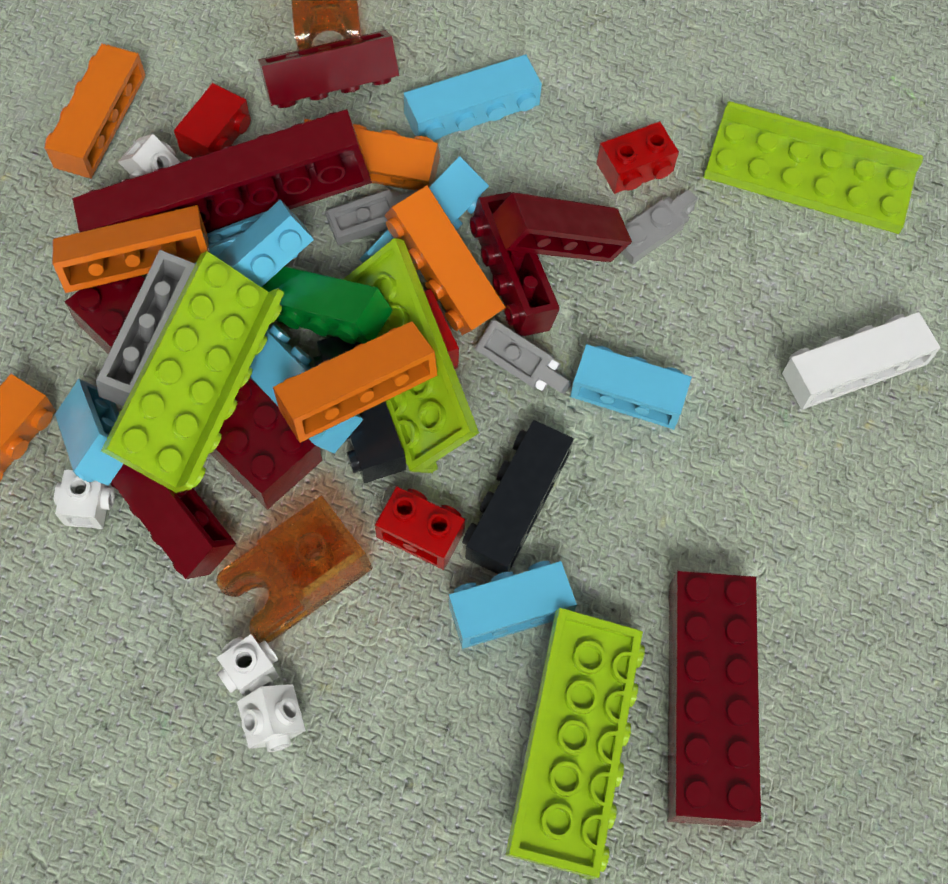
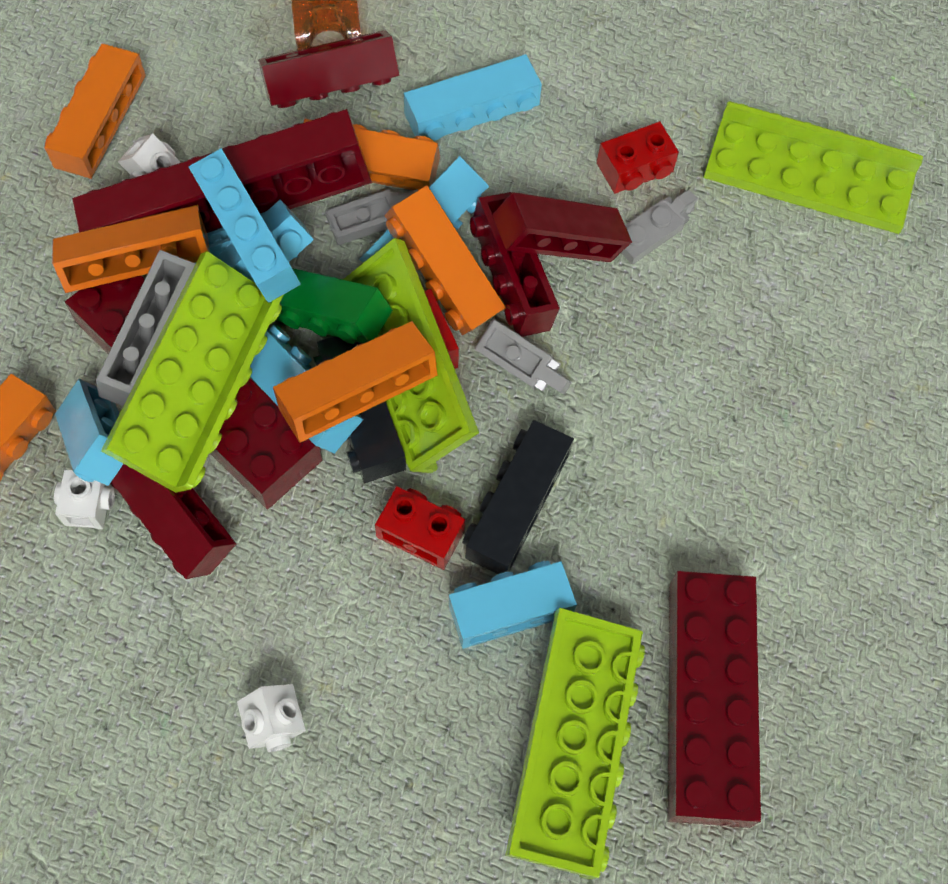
(212, 122): red brick -> none
(244, 225): none -> medium azure brick
(257, 674): white brick -> none
(289, 572): clear orange brick -> none
(630, 386): medium azure brick -> none
(860, 359): white brick -> none

